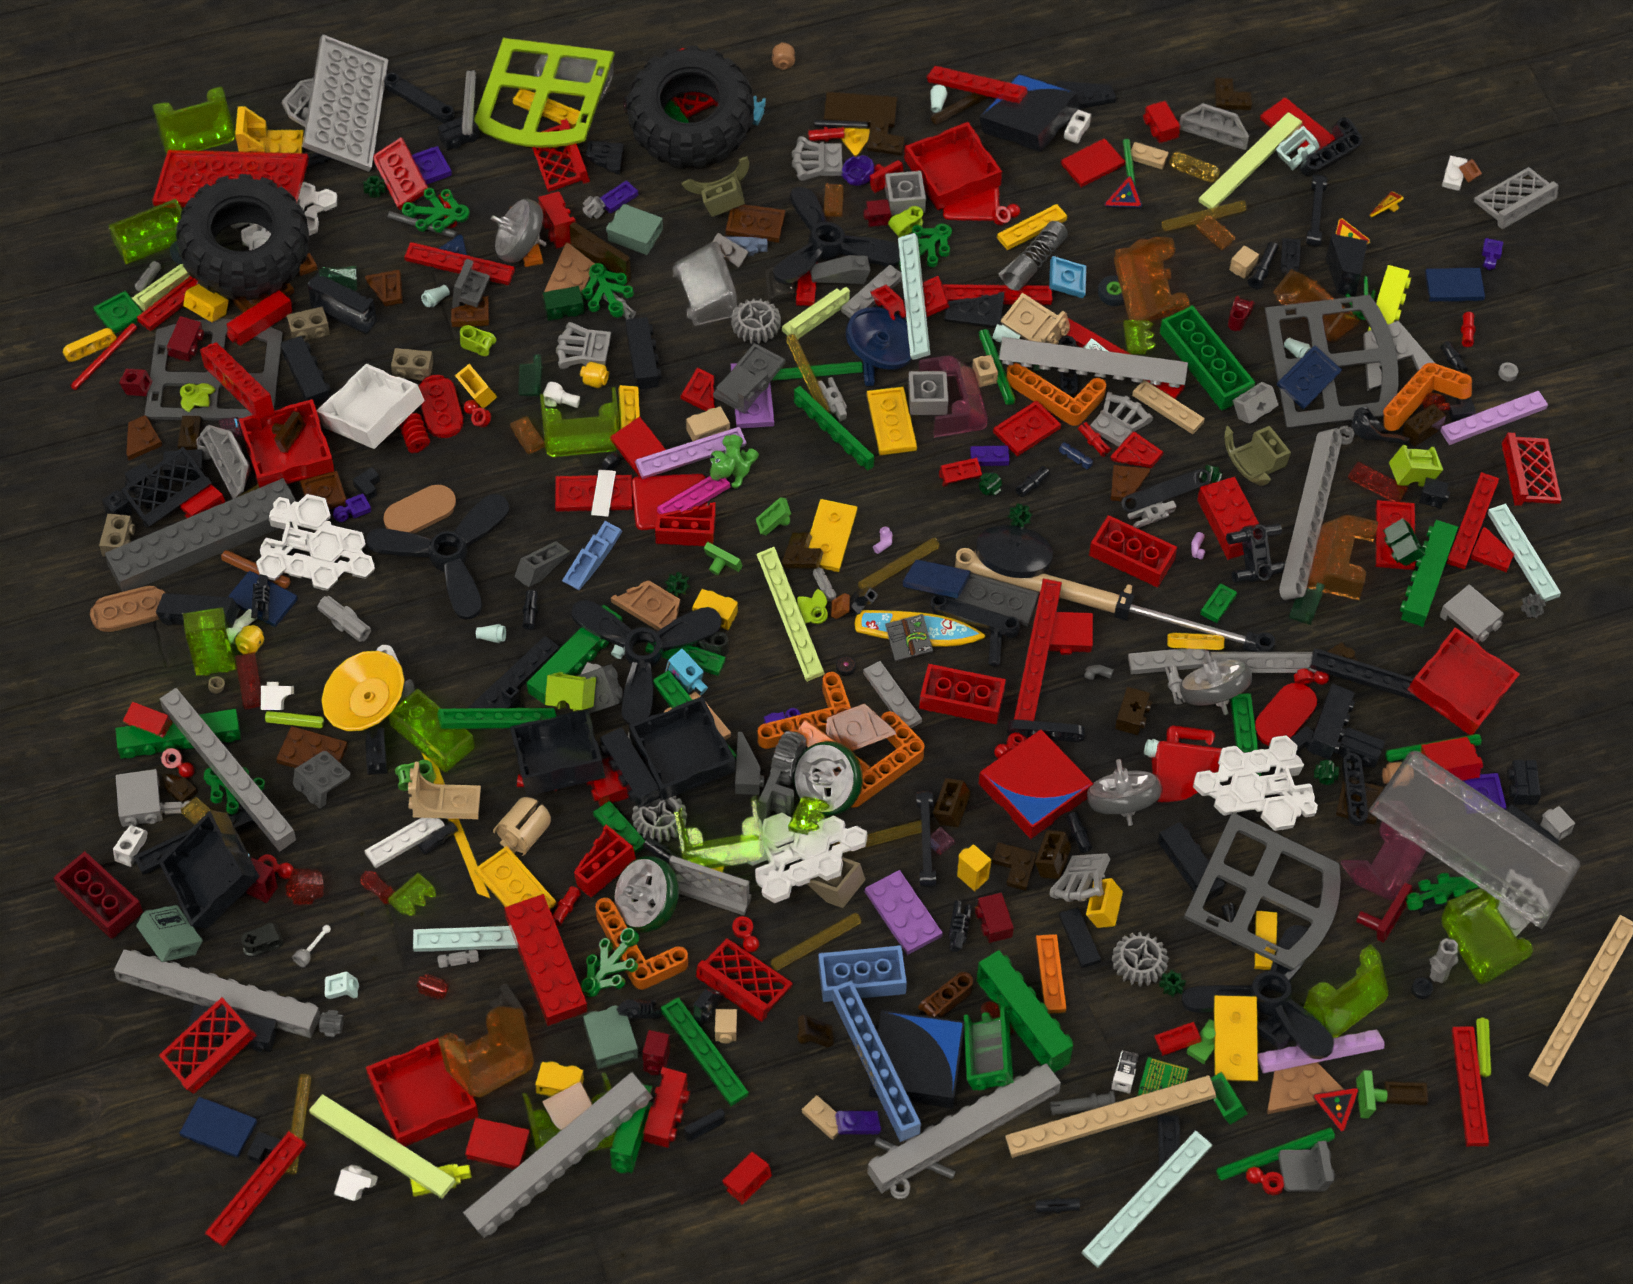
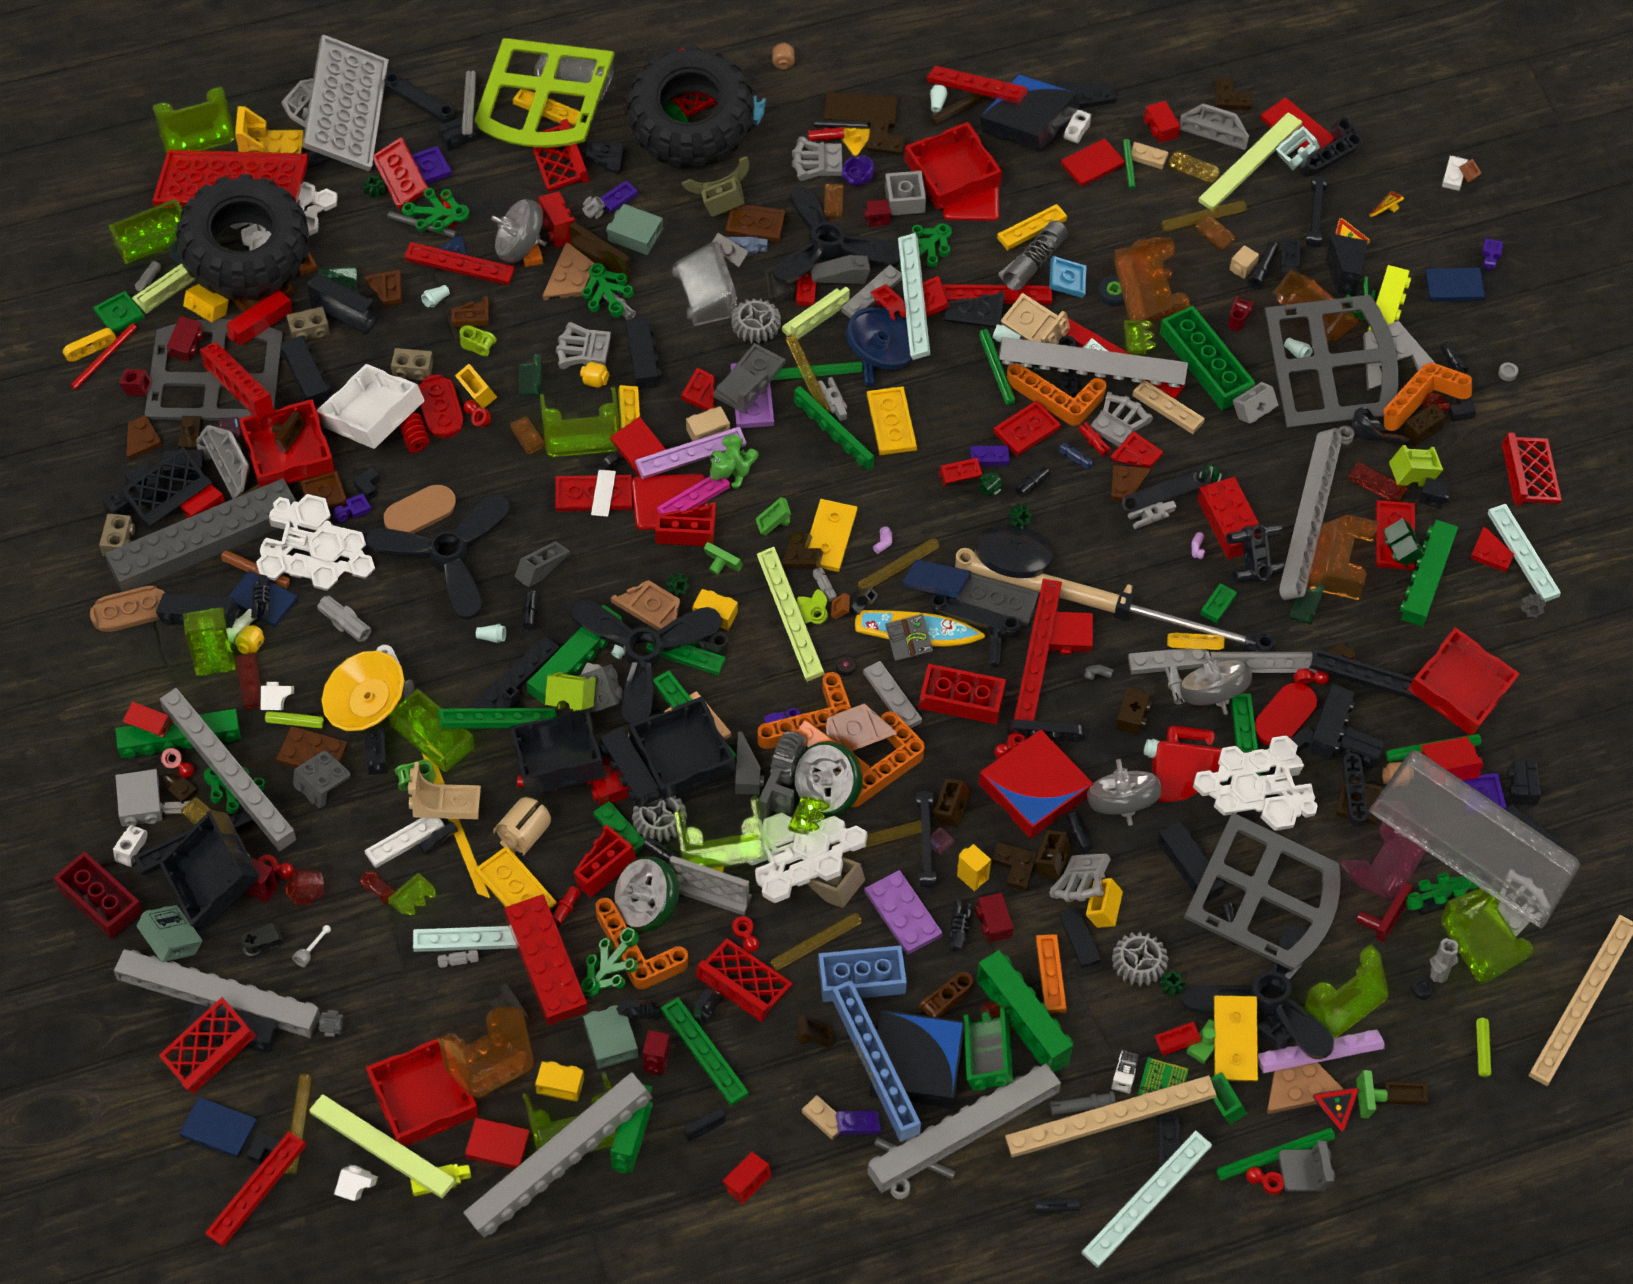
(166, 305): red plate -> none
(196, 397): lime plate -> none
(219, 685): dark tan hinge -> none
(341, 985): light aqua bracket -> none
(432, 986): clear red brick -> none
(469, 286): dark grey bracket -> none
(556, 395): white pin -> none
(563, 302): dark green piece -> none
(567, 1105): tile -> none
(592, 556): medium blue slope -> none
(666, 1108): red wedge -> none
(686, 672): medium azure torso -> none
(726, 1025): tan brick -> none
(877, 179): red tile -> none
(903, 222): lime piece -> none
(928, 393): light grey brick -> none
(969, 412): clear pink windscreen -> none
(985, 370): tan brick -> none
(1002, 215): red plate -> none
(1125, 196): piece -> none
(1133, 551): red brick -> none
(1260, 456): olive piece -> none
(1266, 929): yellow tile -> none
(1309, 377): dark blue tile -> none
(1326, 772): dark green gear -> none
(1468, 329): red pin -> none
(1470, 1086): red plate -> none
(1472, 521): red plate -> none
(1473, 613): light grey panel -> none
(1493, 417): lavender plate -> none
(1525, 204): light grey fence -> none
(1557, 823): light grey brick -> none

